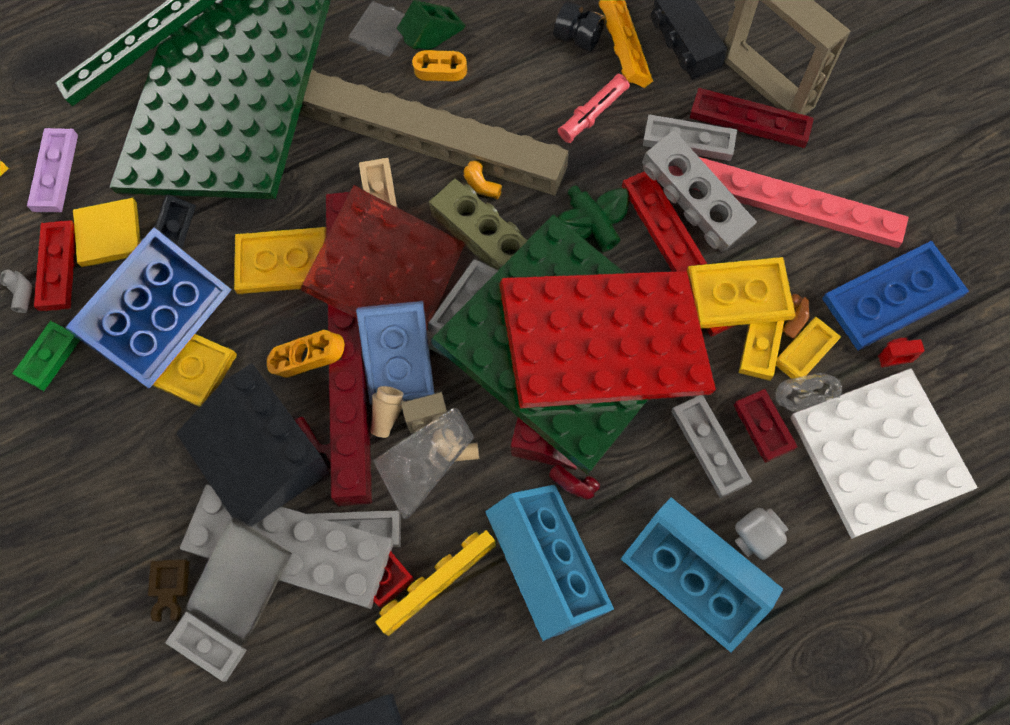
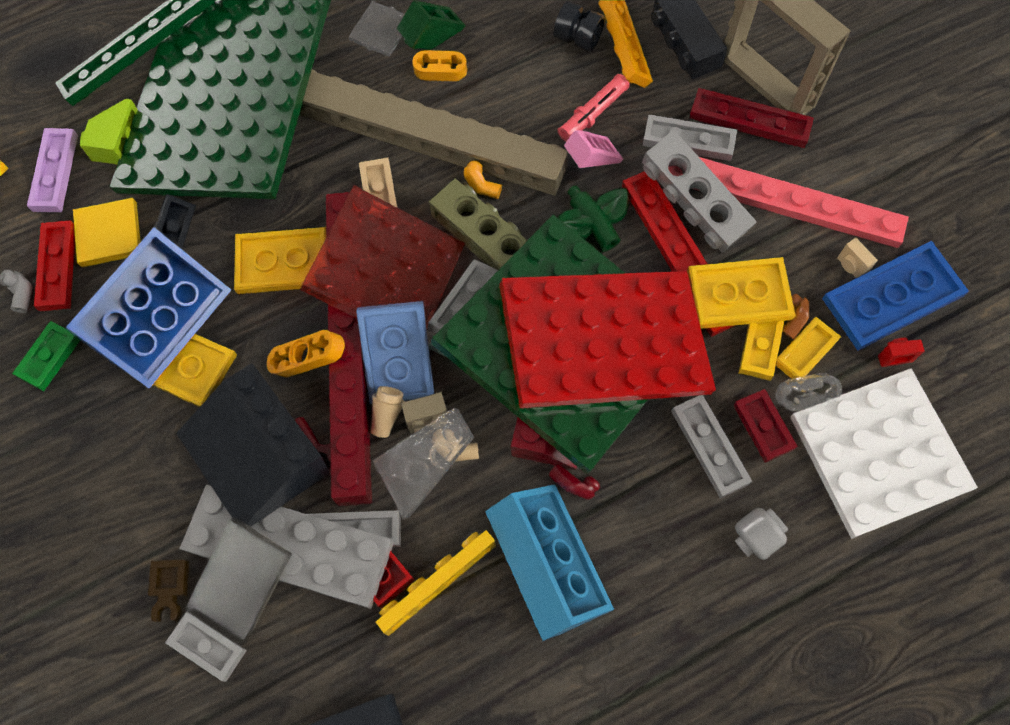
(107, 132): none -> lime slope
(591, 149): none -> bright pink slope
(702, 575): dark azure slope -> none
(856, 258): none -> tan plate

